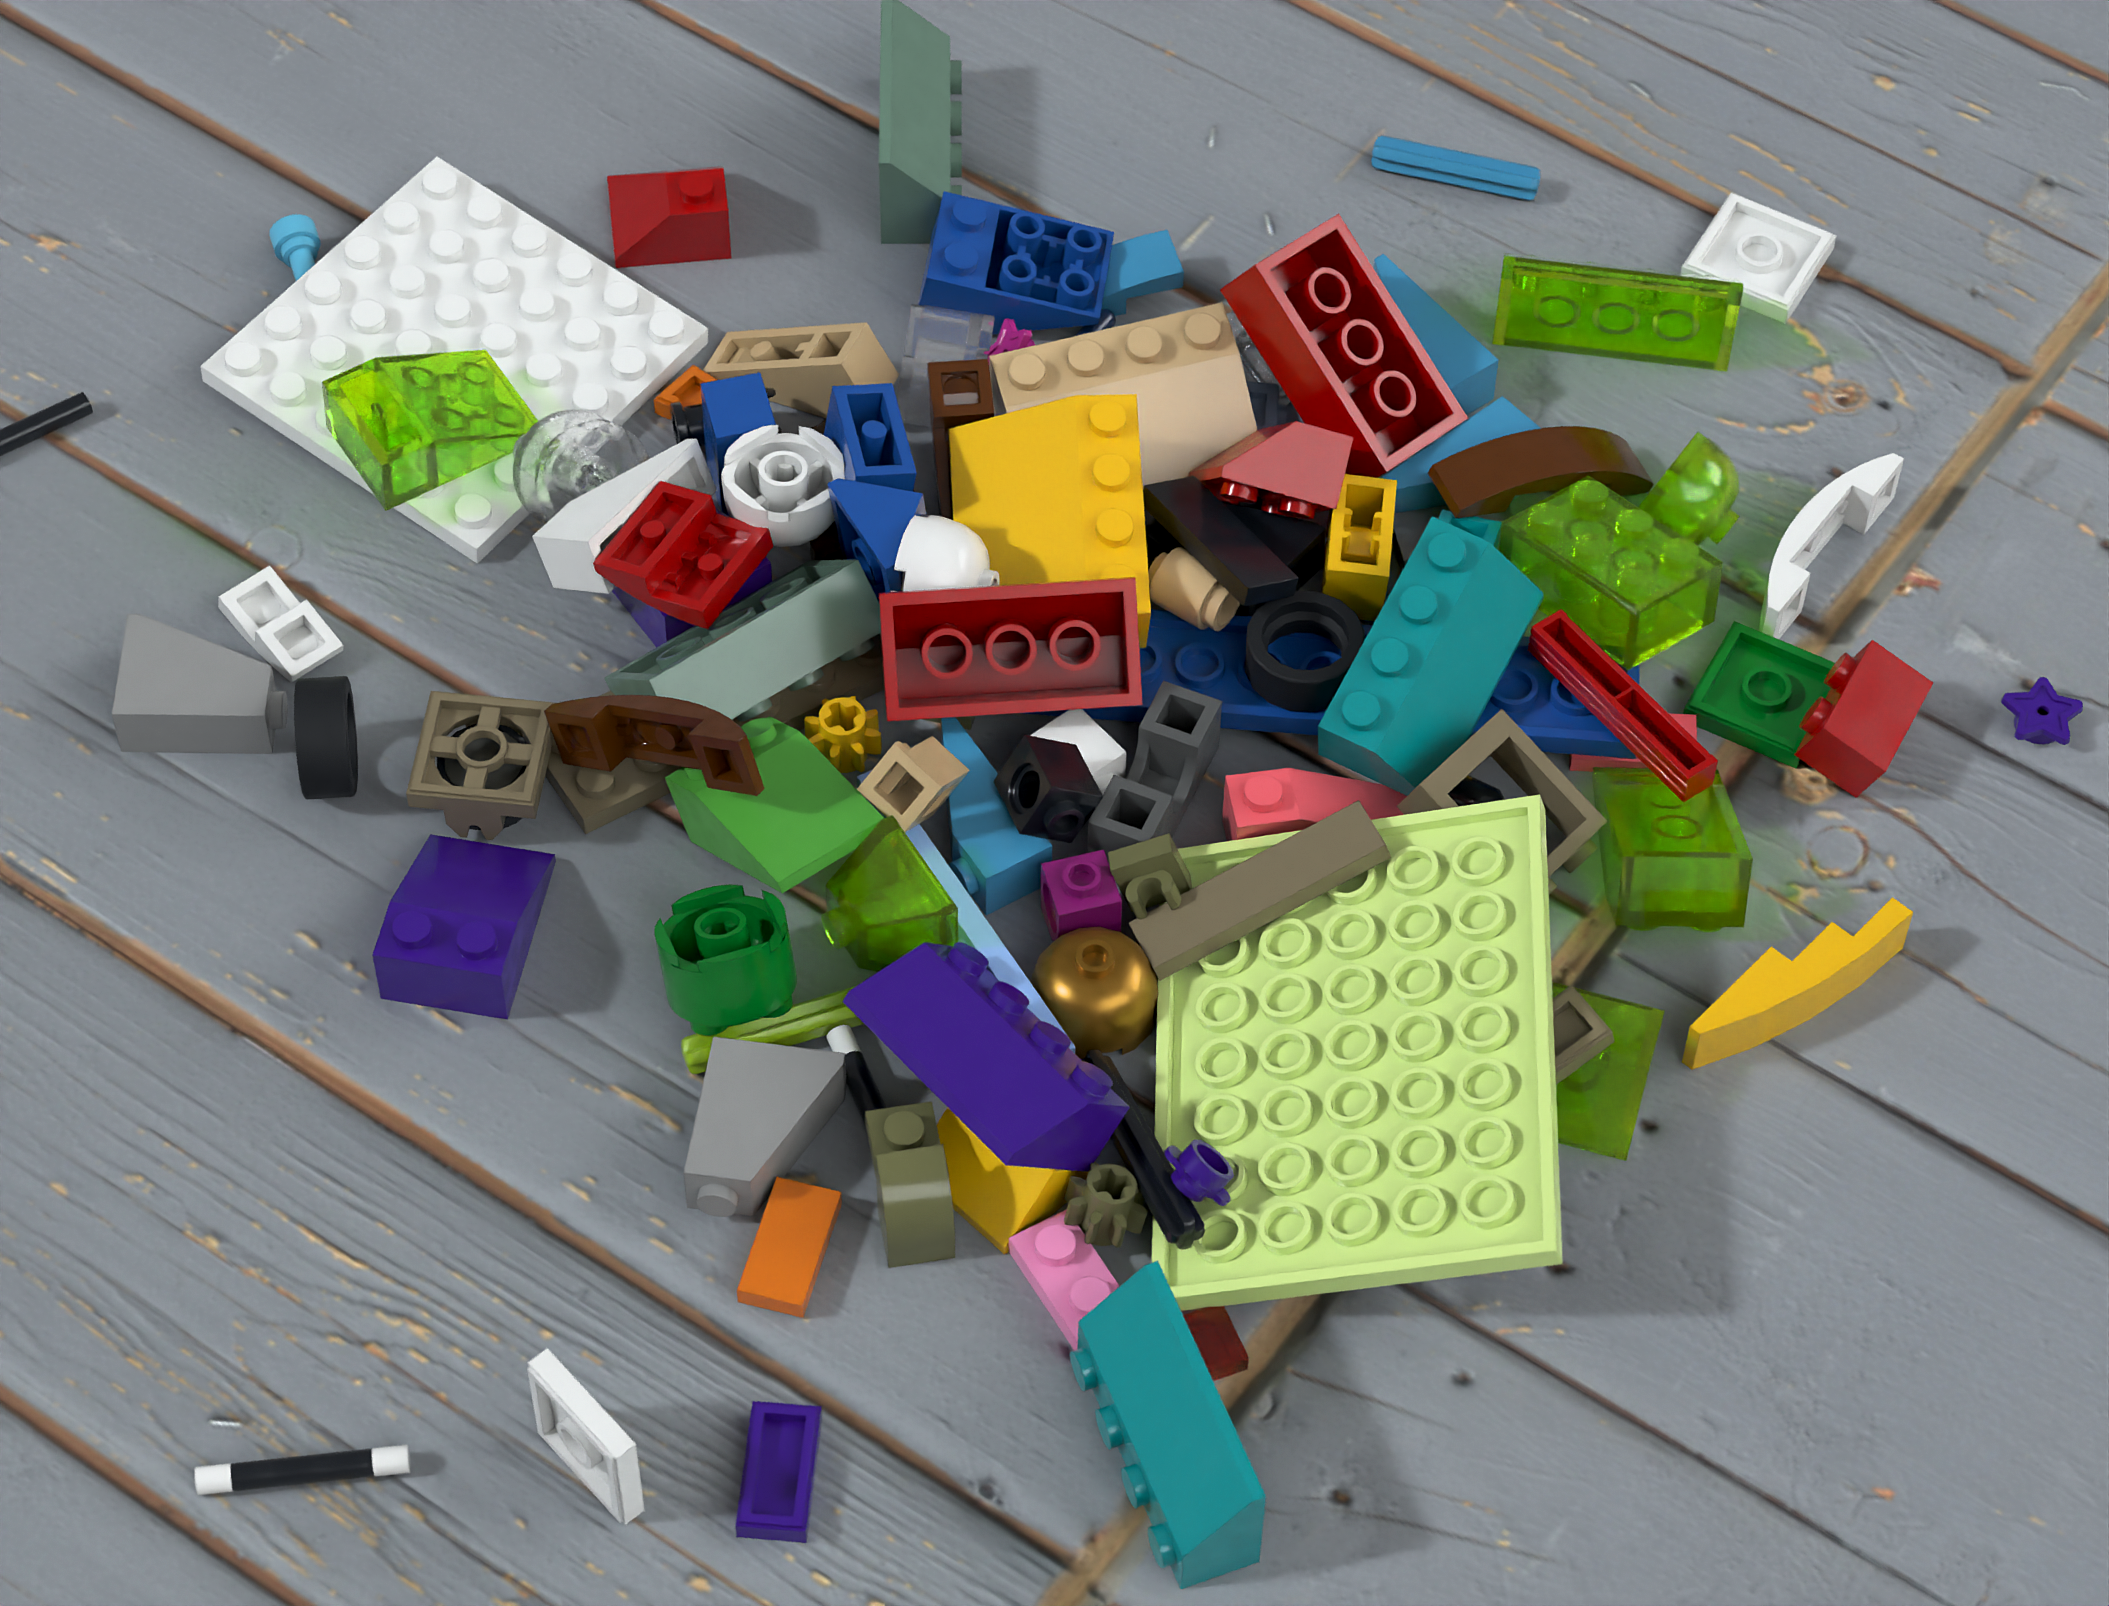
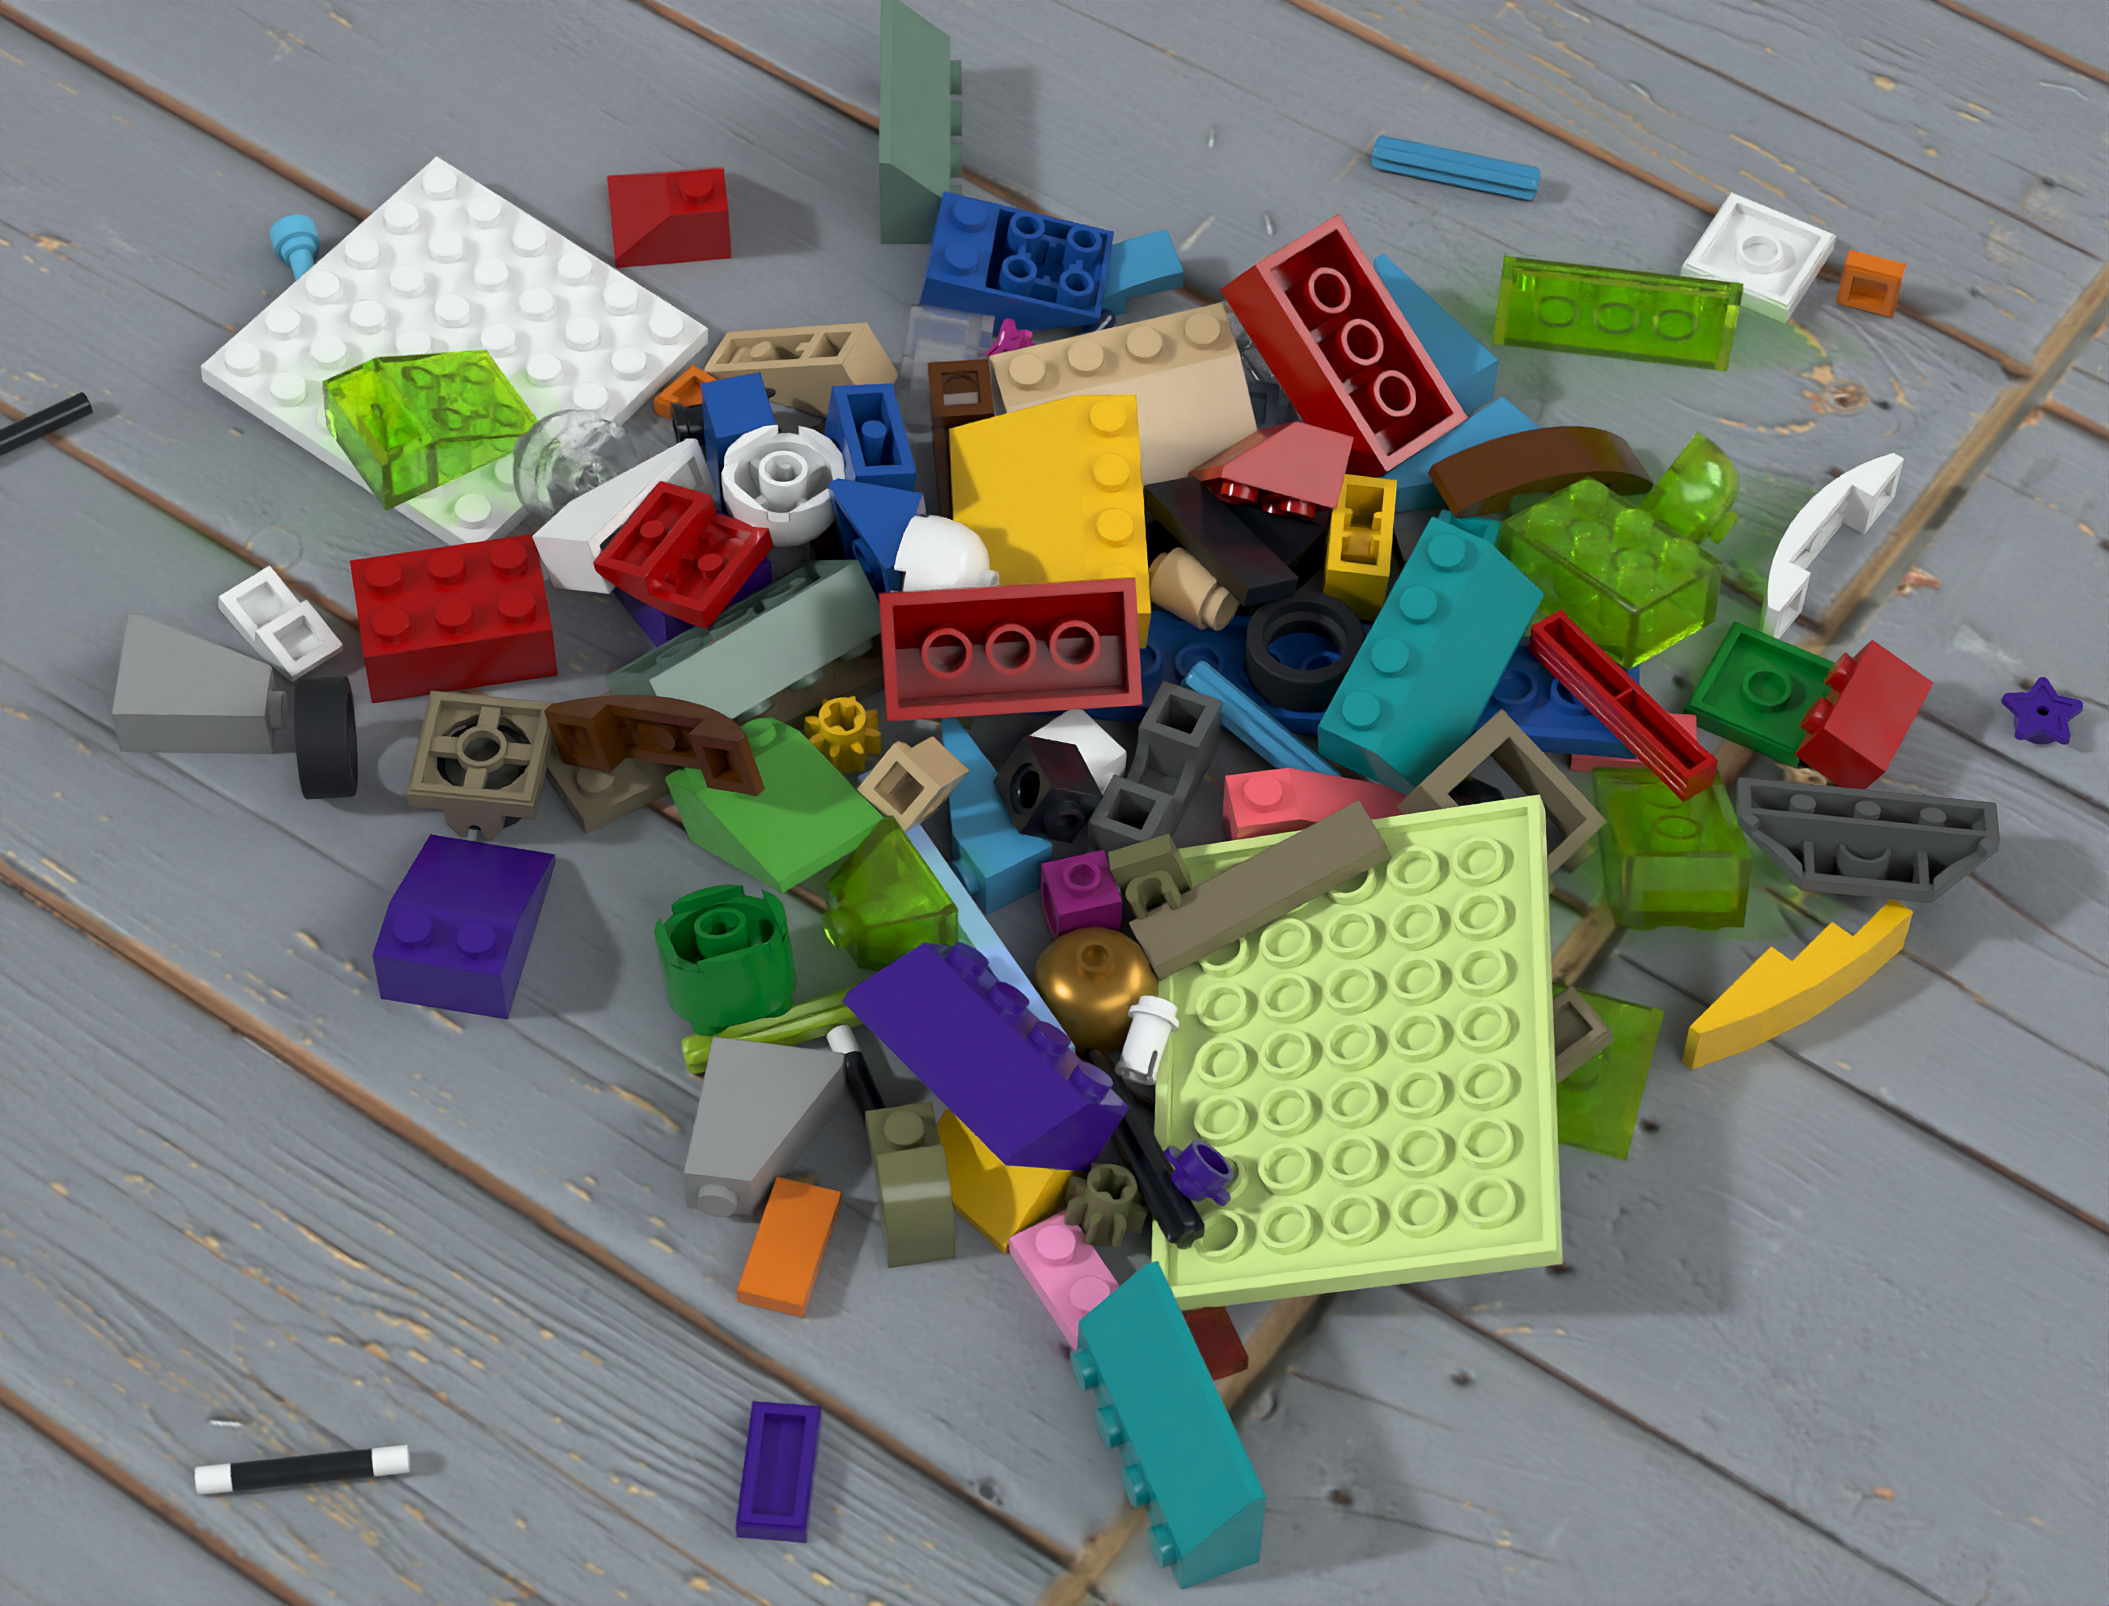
(453, 618): none -> red brick
(586, 1437): white tile -> none
(1147, 1039): none -> white pin
(1254, 724): none -> dark azure axle
(1867, 838): none -> dark grey wedge
(1871, 283): none -> orange tile

